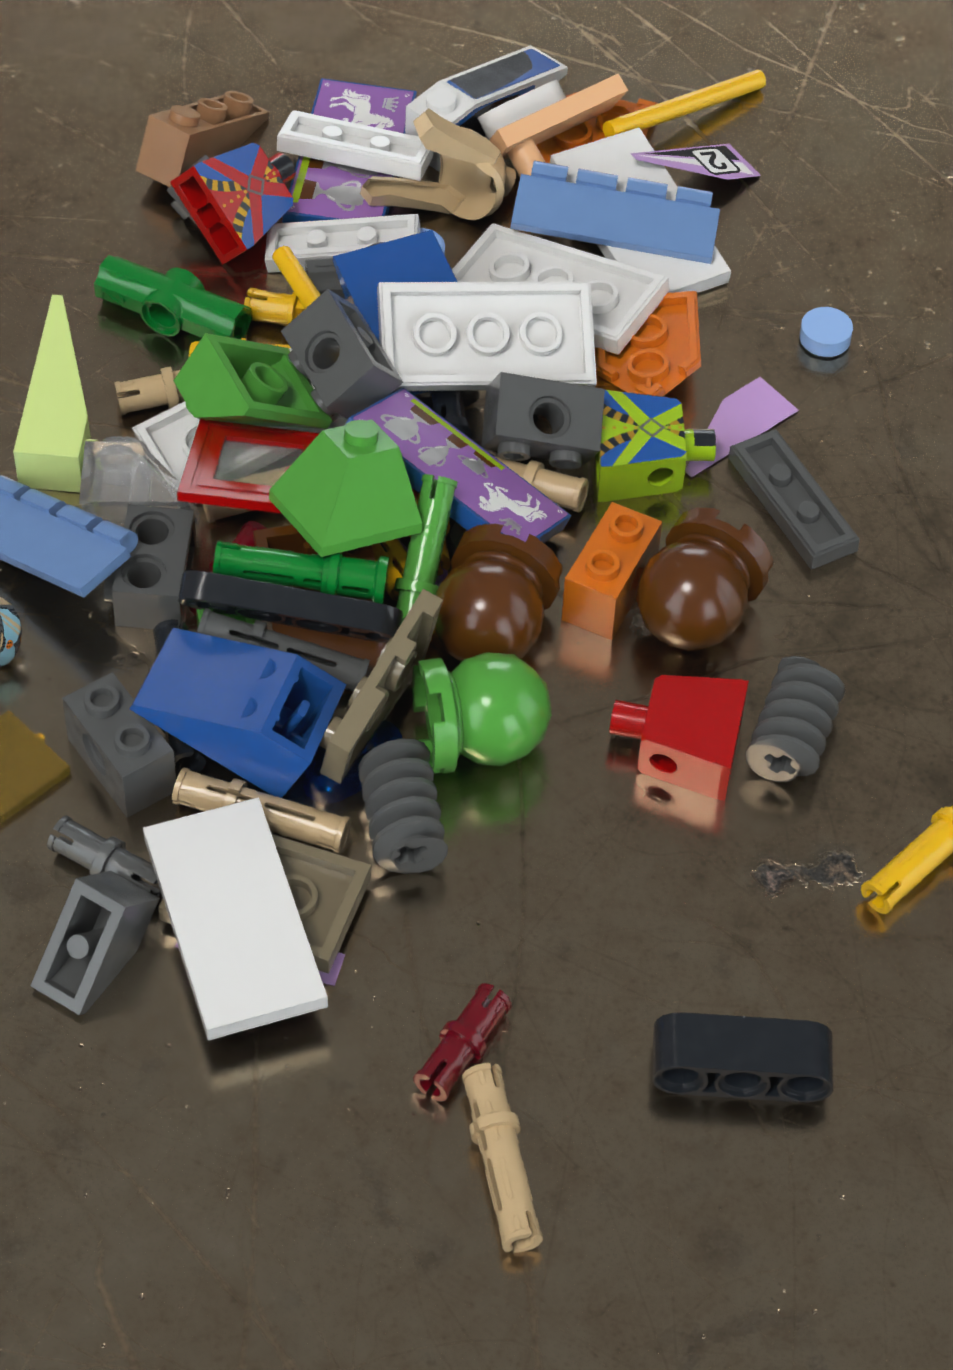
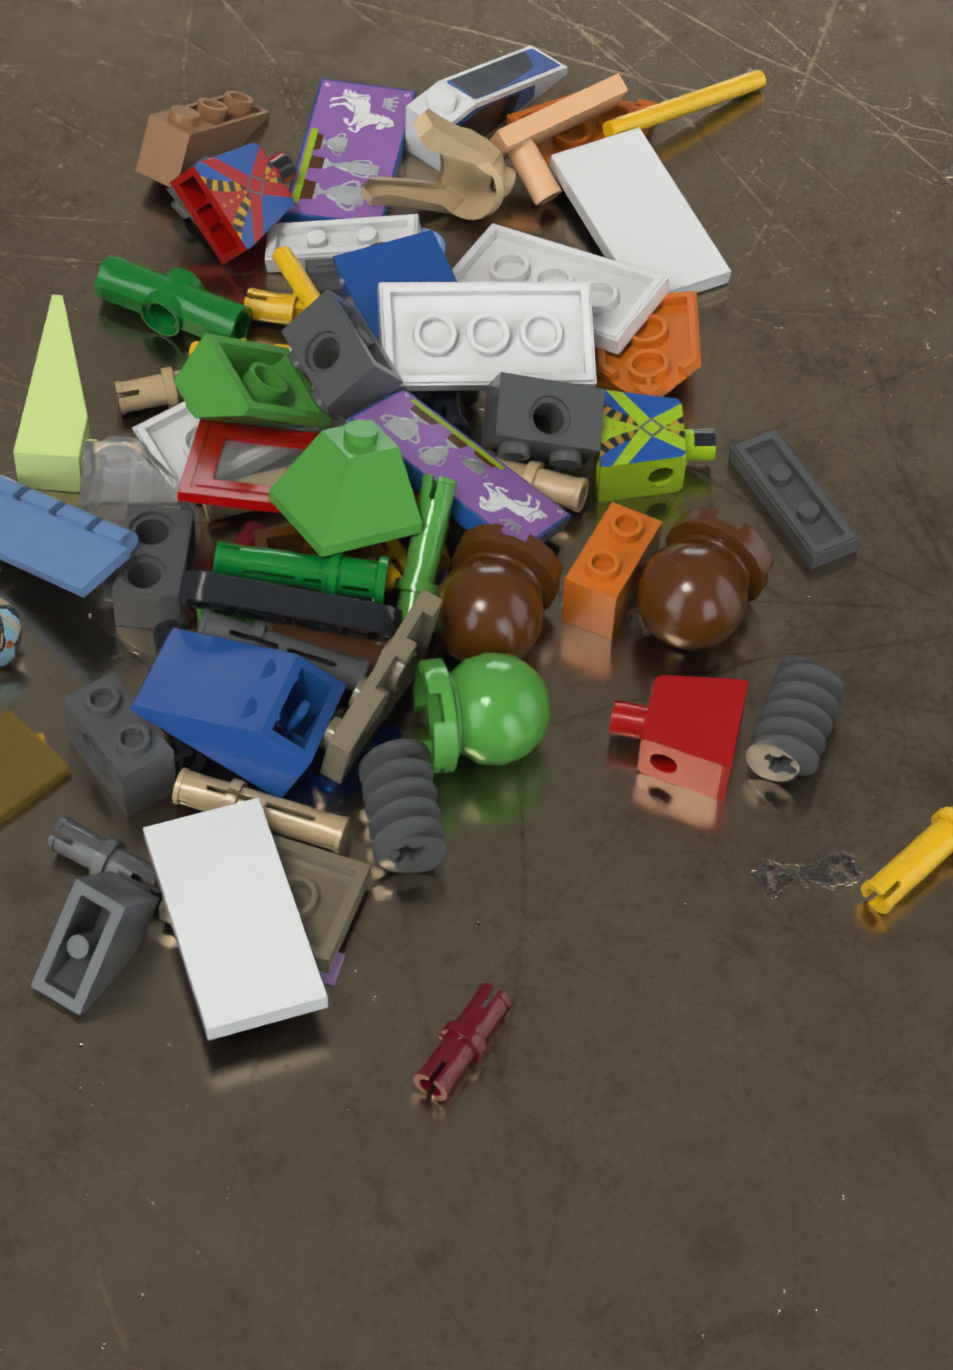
(354, 145): white tile -> none
(496, 1134): tan pin -> none
(521, 107): white beam -> none
(625, 220): medium blue windscreen -> none
(711, 160): sticker -> none
(742, 1057): black beam -> none
(744, 416): lavender sticker -> none
(826, 331): light blue tile -> none

